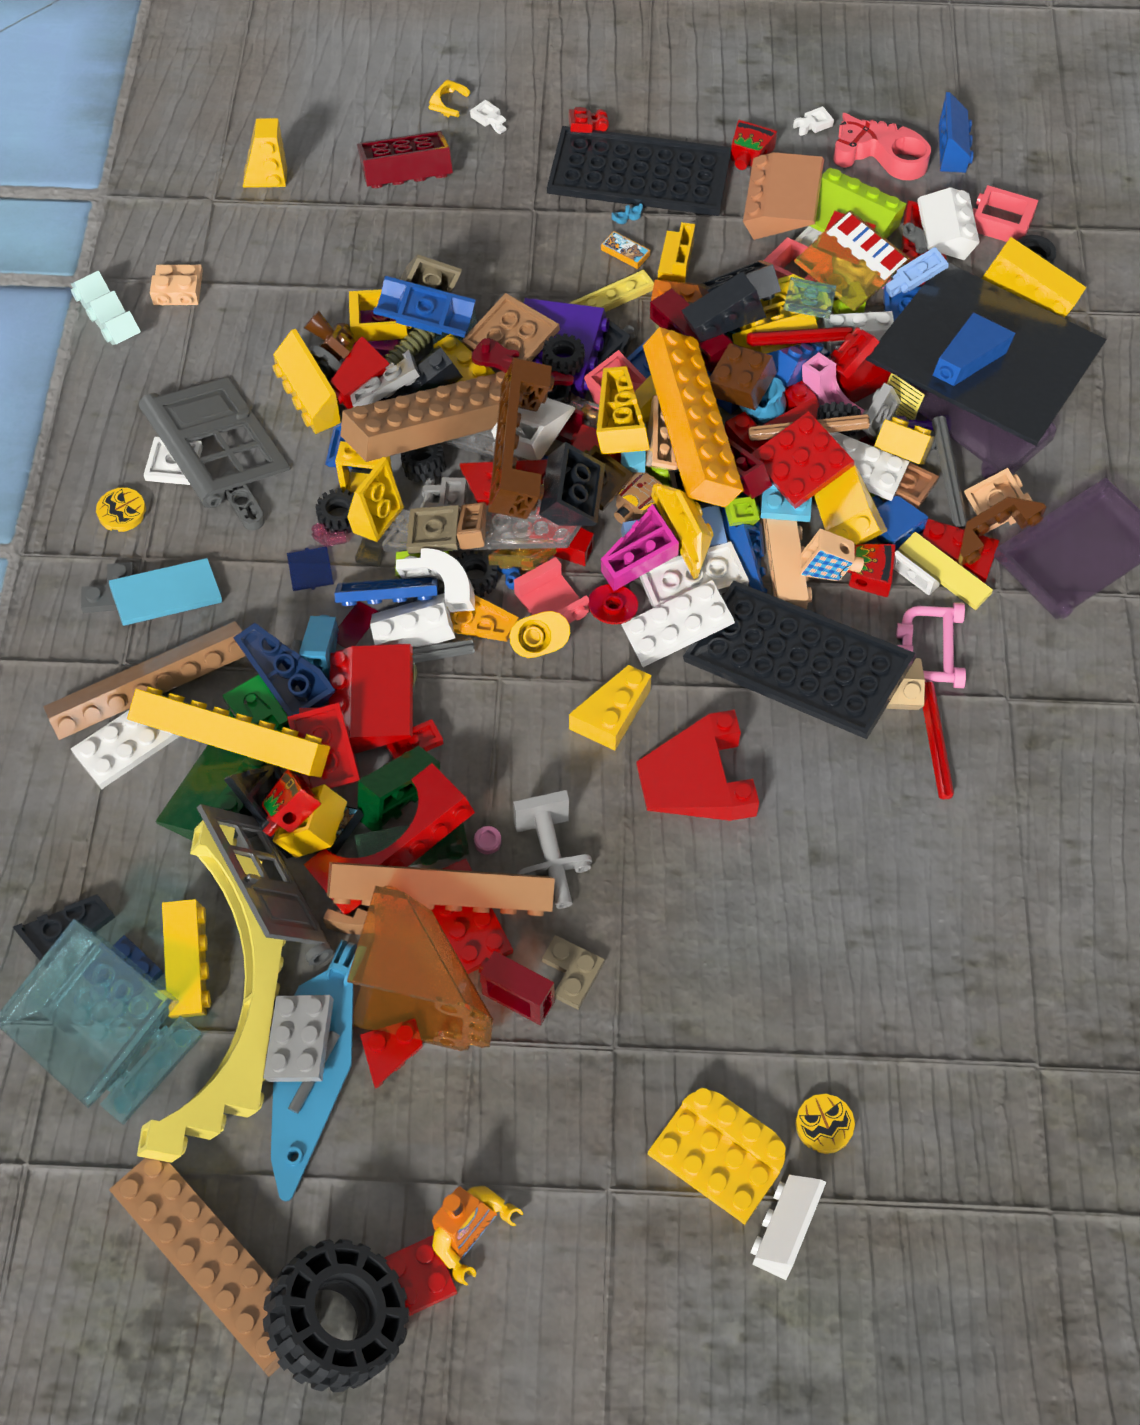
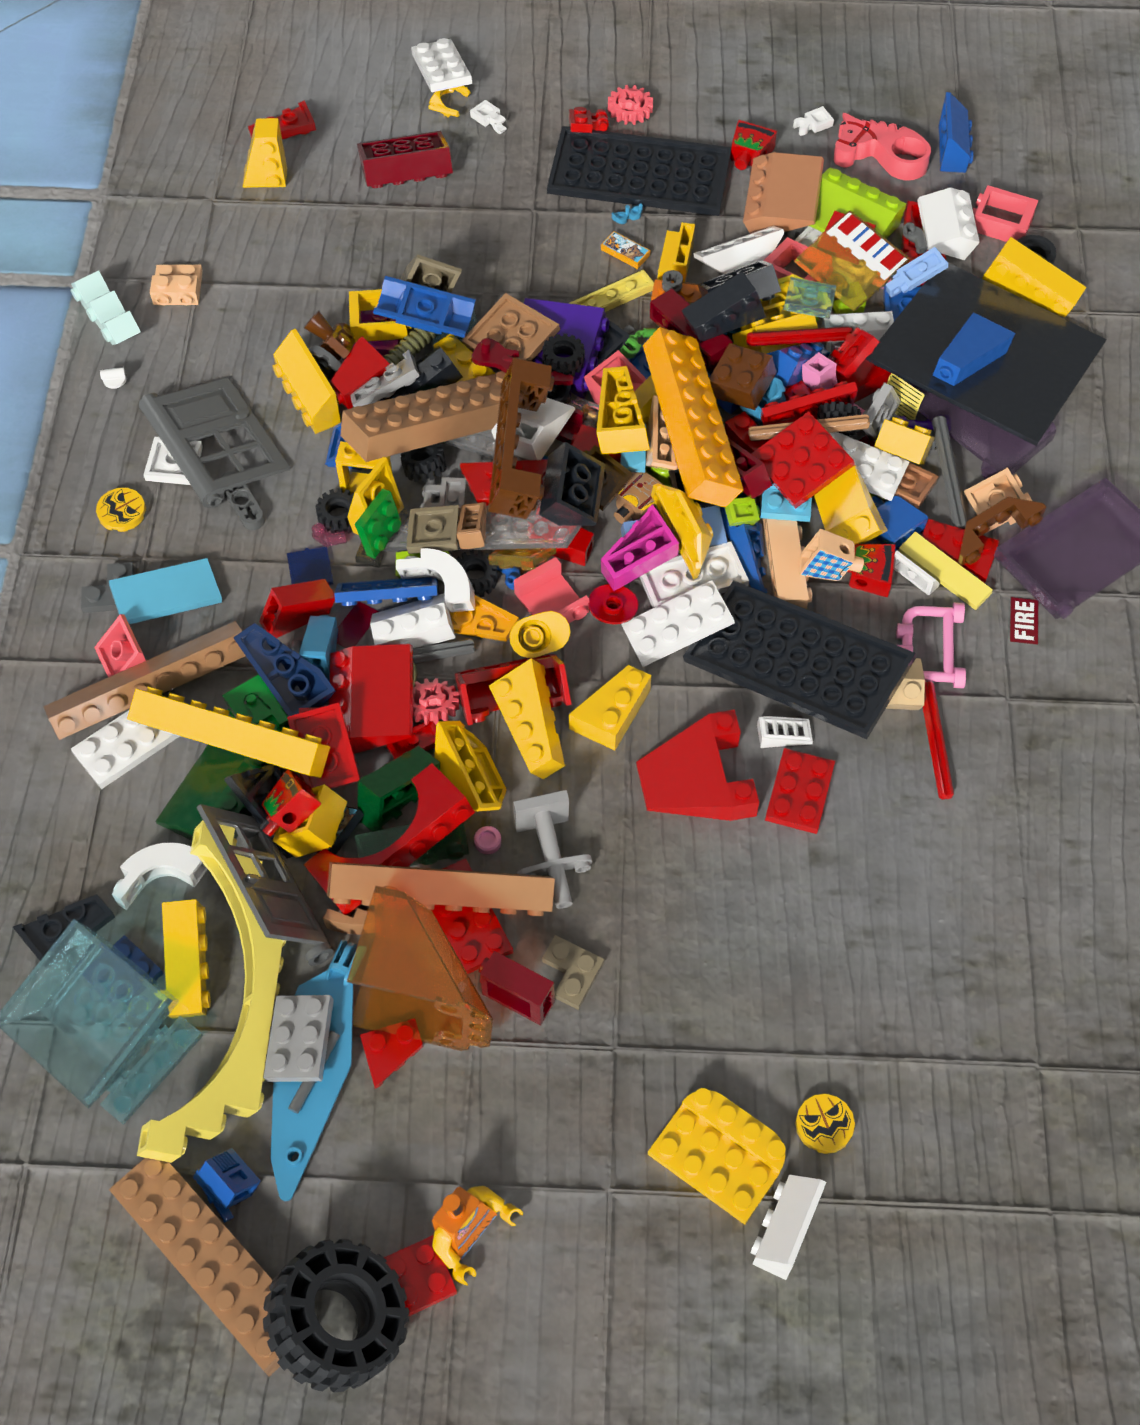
(113, 377): none -> white plate
(119, 648): none -> coral slope
(156, 862): none -> white arch
(226, 1181): none -> blue piece
(293, 121): none -> red wing
(293, 604): none -> red slope
(378, 523): none -> green plate
(434, 701): none -> coral gear
(441, 65): none -> white plate
(468, 766): none -> yellow wedge
(478, 699): none -> red windscreen
(528, 713): none -> yellow wedge
(627, 104): none -> coral gear
(632, 342): none -> bright green piece
(669, 276): none -> dark grey bush
(741, 251): none -> white wedge
(775, 740): none -> white slope
(784, 411): none -> red wing
(800, 791): none -> red plate
(1024, 621): none -> dark red sticker

